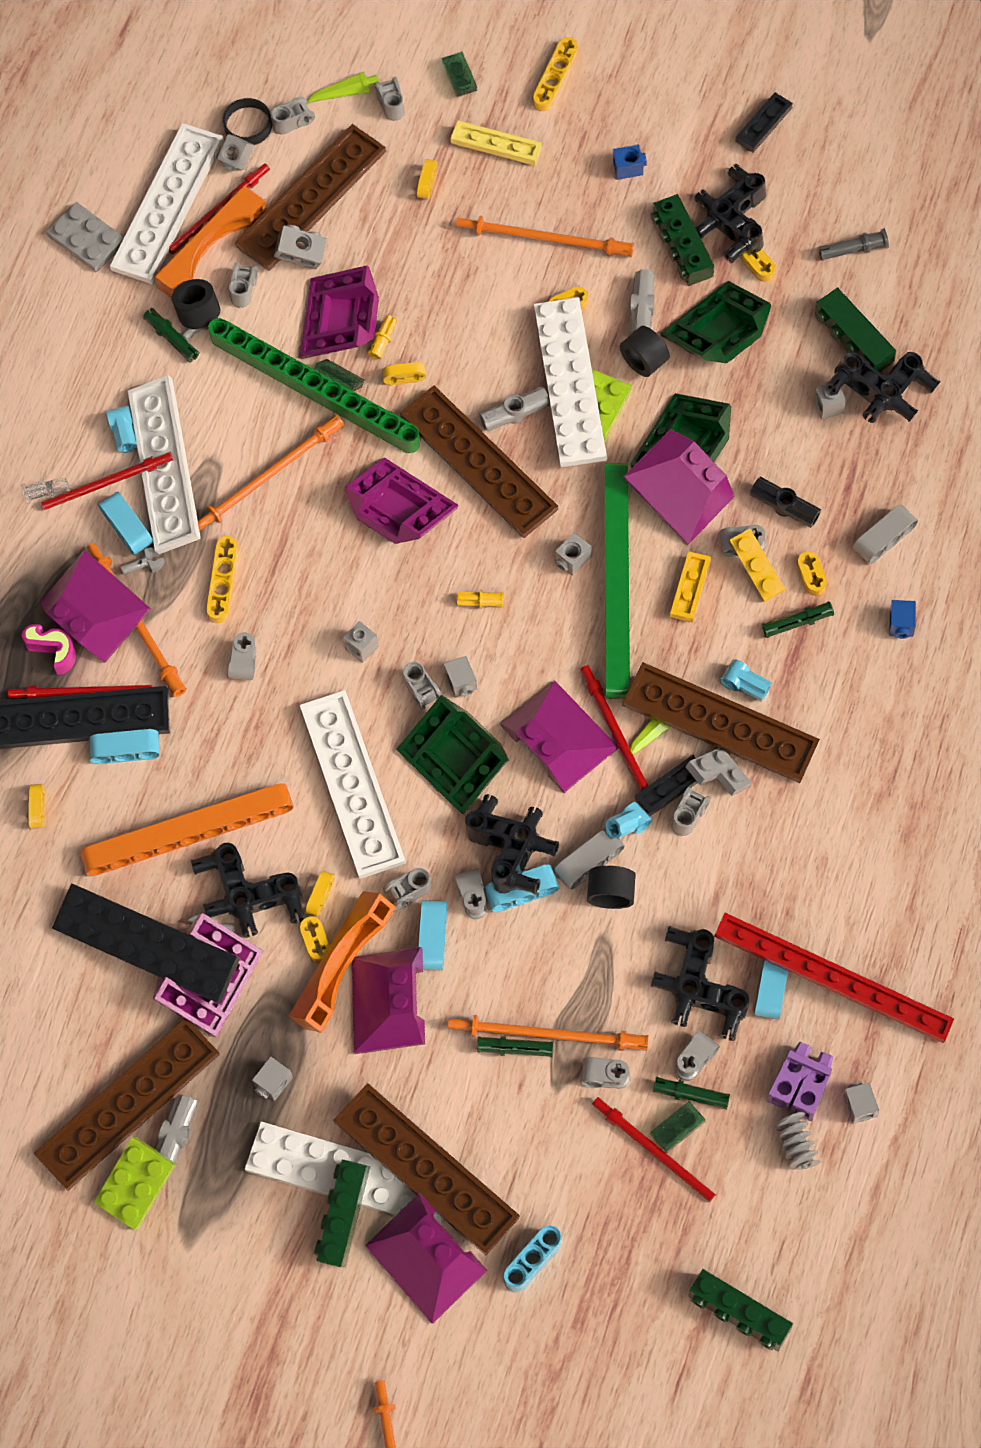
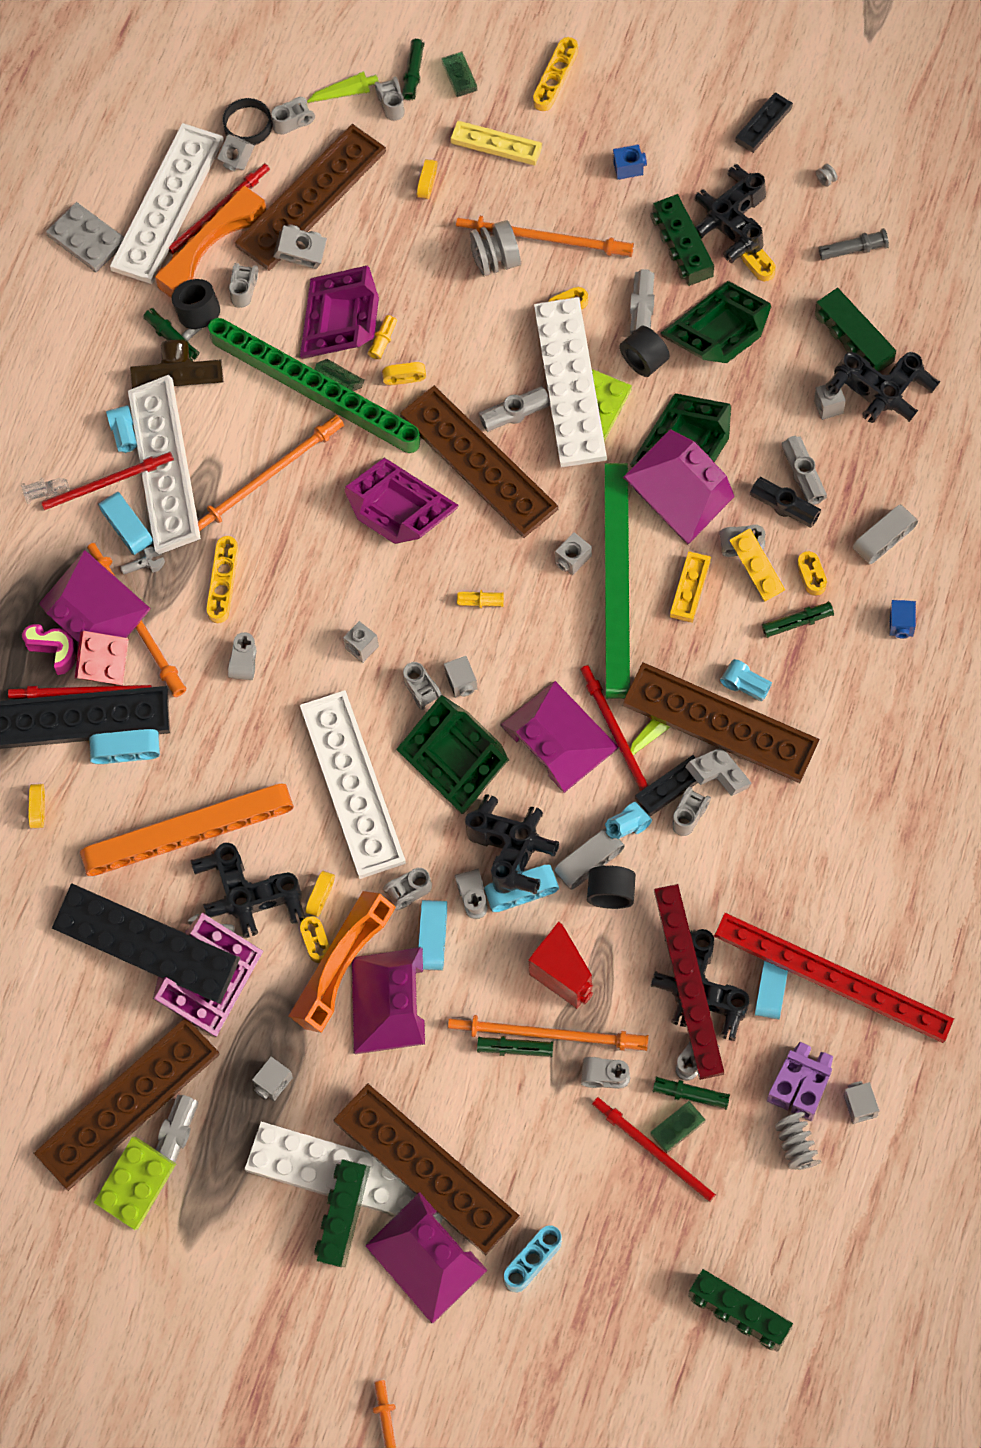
(101, 658): none -> plate
(179, 367): none -> dark brown plate
(411, 76): none -> dark green pin
(495, 248): none -> light grey wheel
(561, 967): none -> red slope
(689, 982): none -> dark red plate
(799, 459): none -> light grey piece
(826, 175): none -> light grey bush

